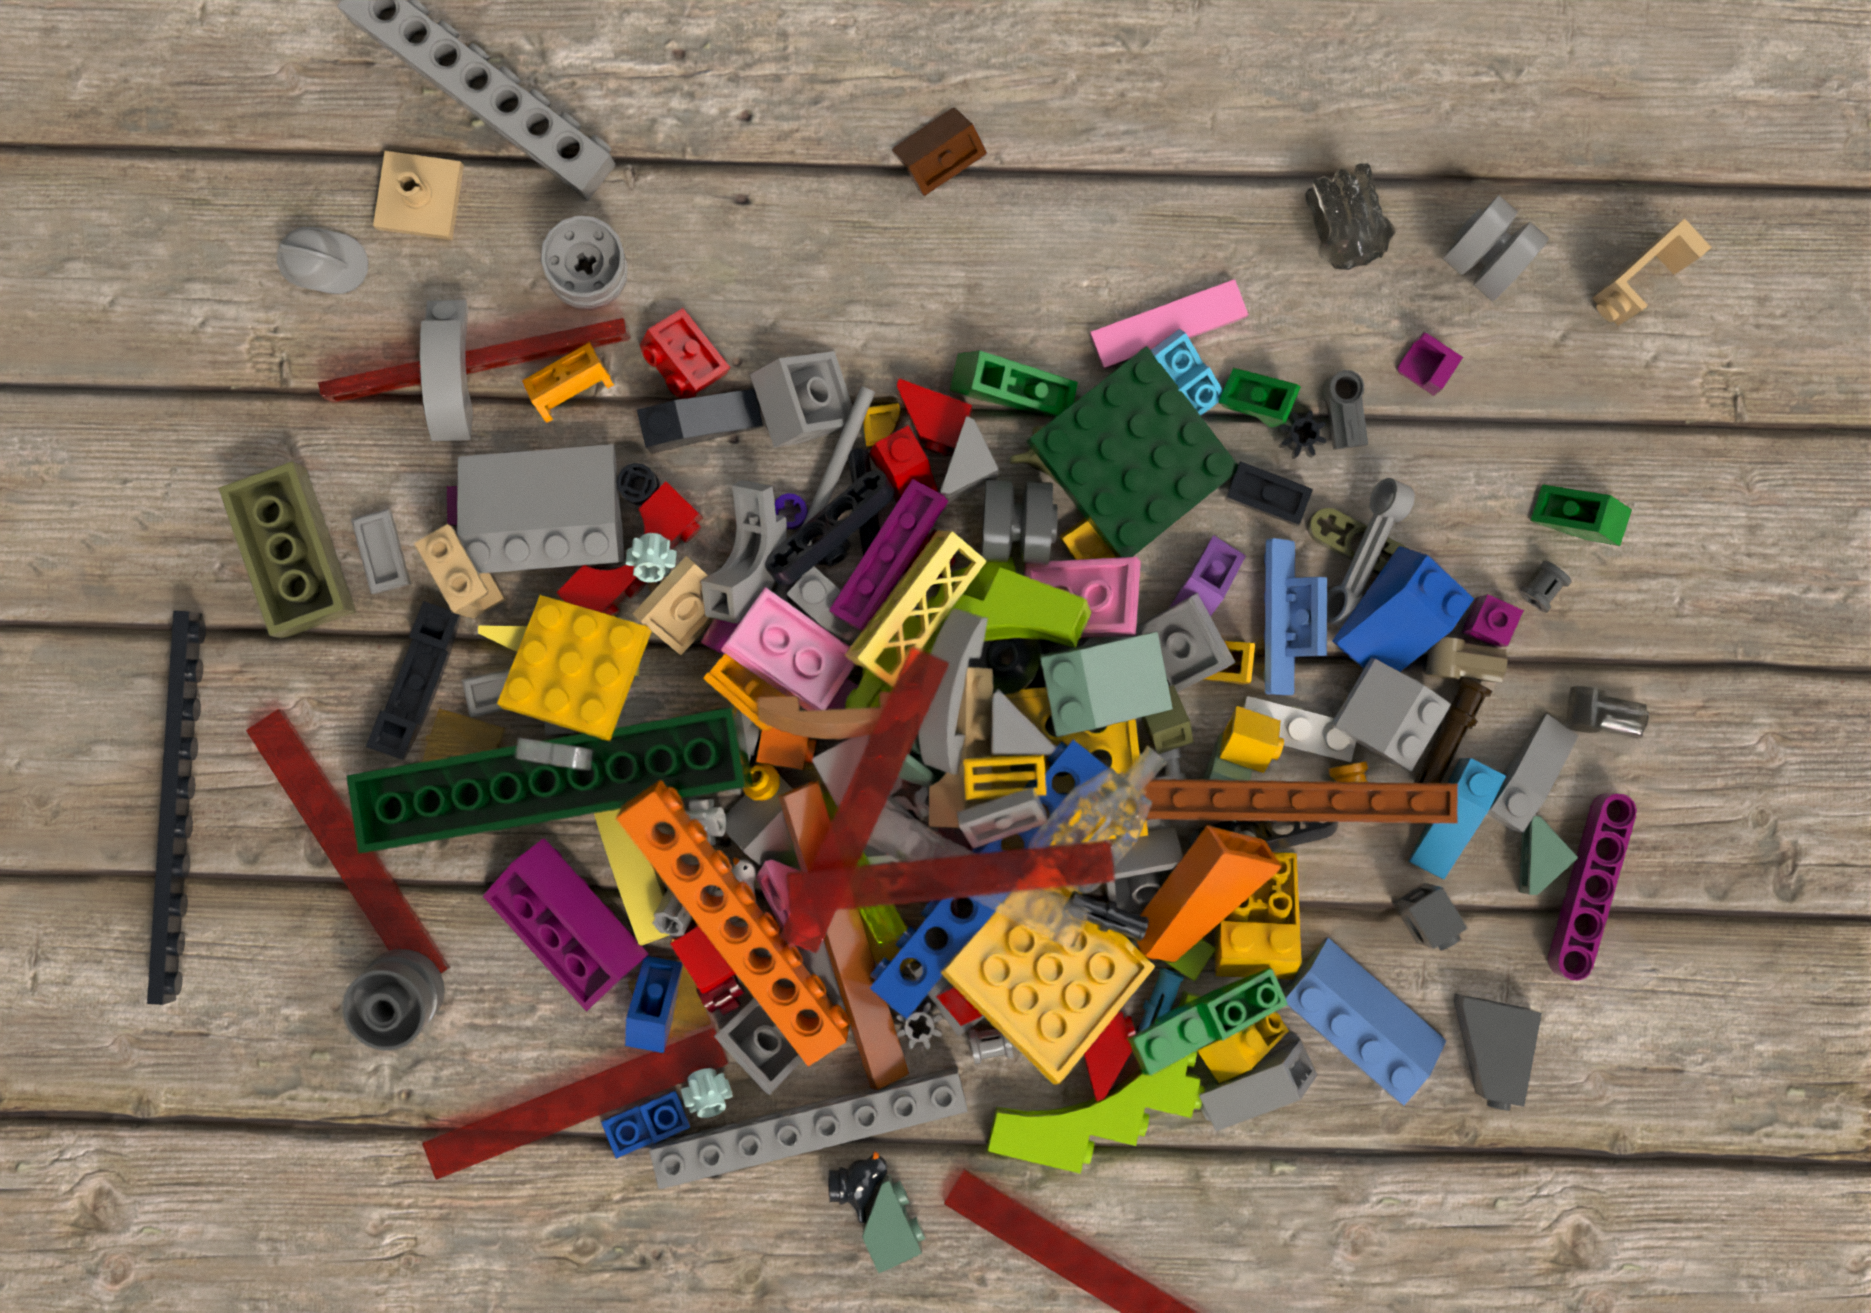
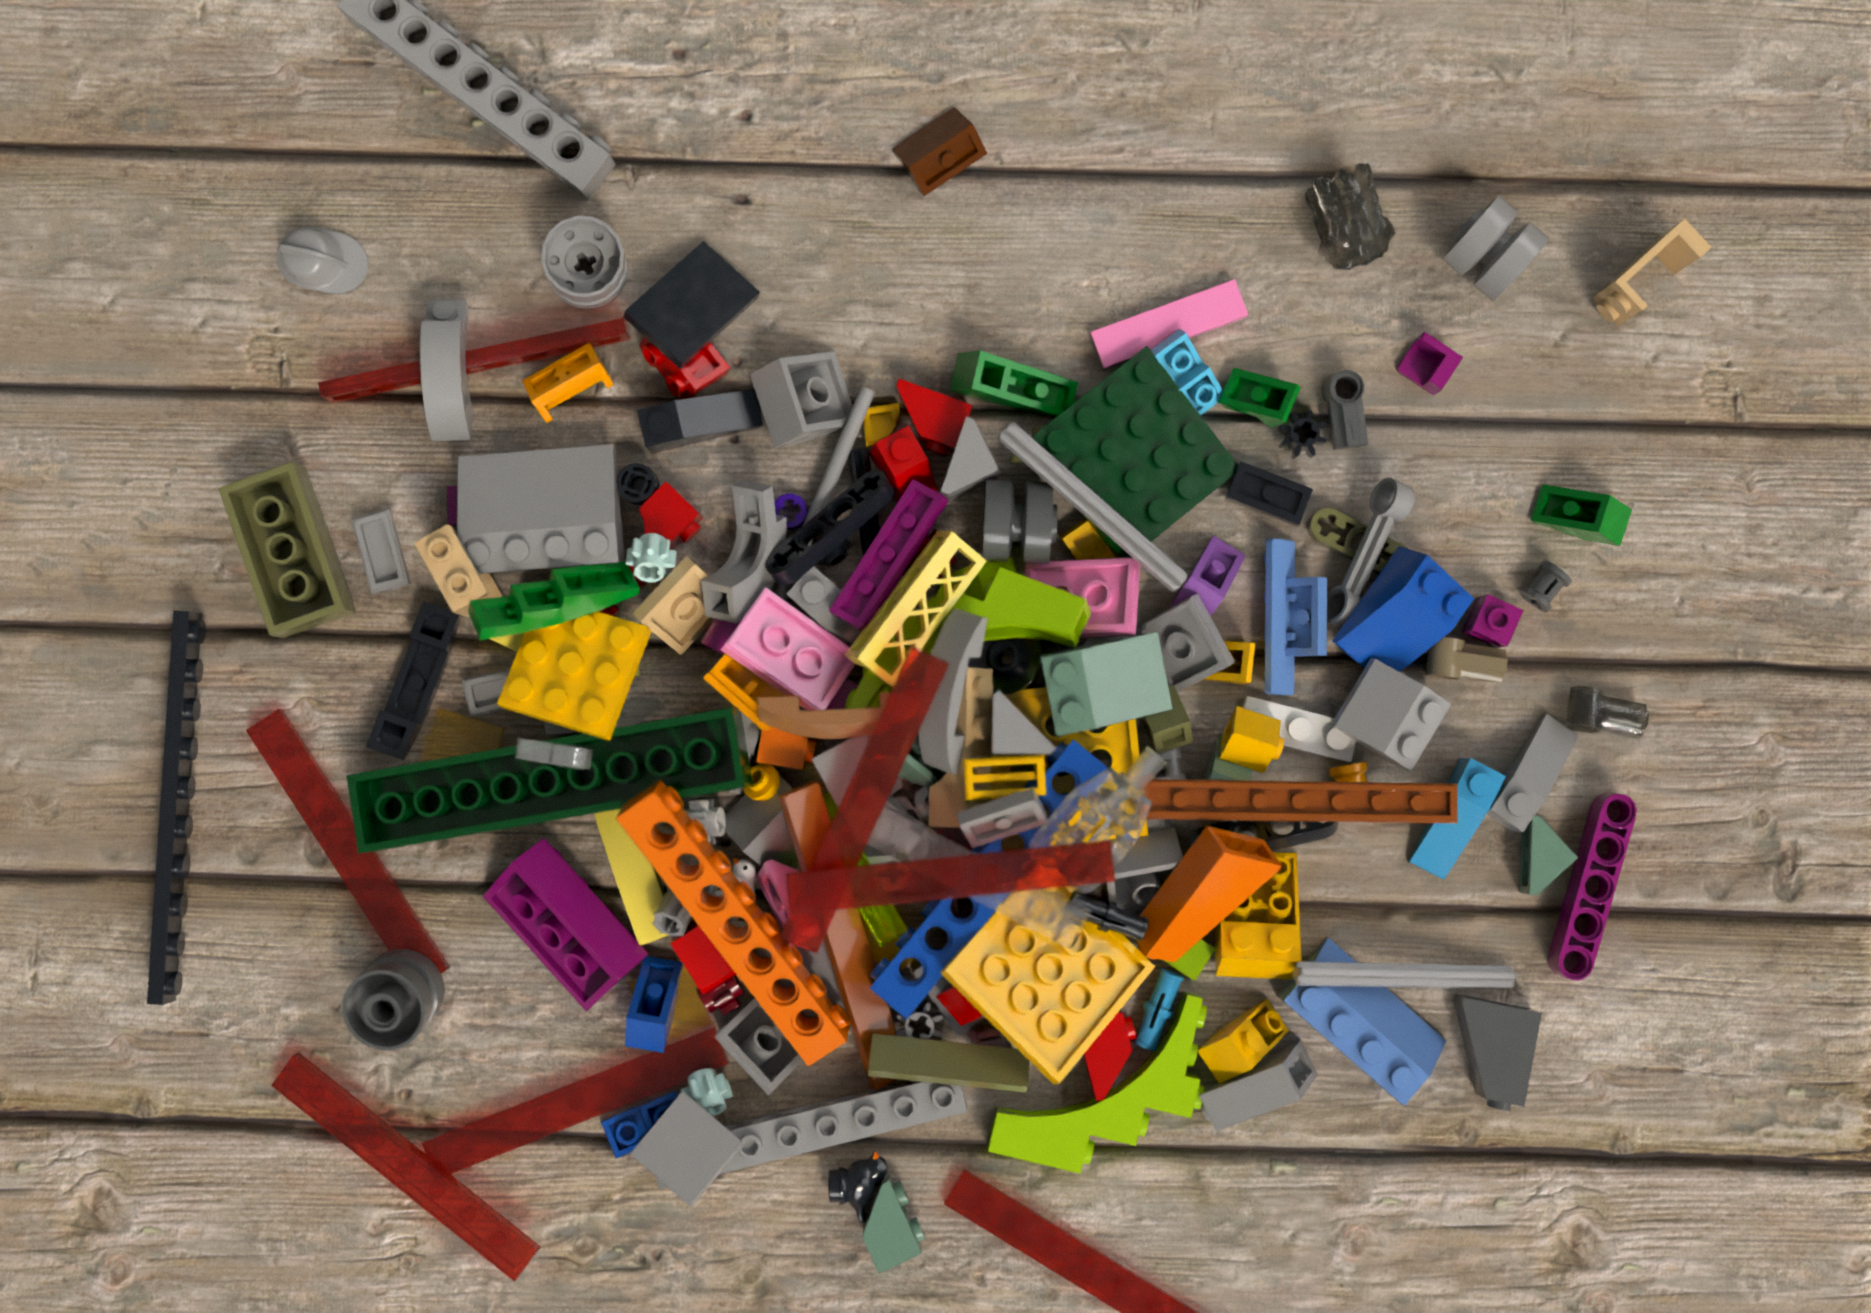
(406, 1166): none -> clear red tile
(418, 195): tan tile -> none
(566, 596): none -> green slope
(687, 1148): none -> light grey tile
(691, 304): none -> black tile
(948, 1063): none -> olive tile
(1092, 506): none -> light grey axle
(1206, 1020): green slope -> none
(1403, 975): none -> light grey axle
(1430, 916): dark grey brick -> none
(1458, 719): dark brown pin -> none

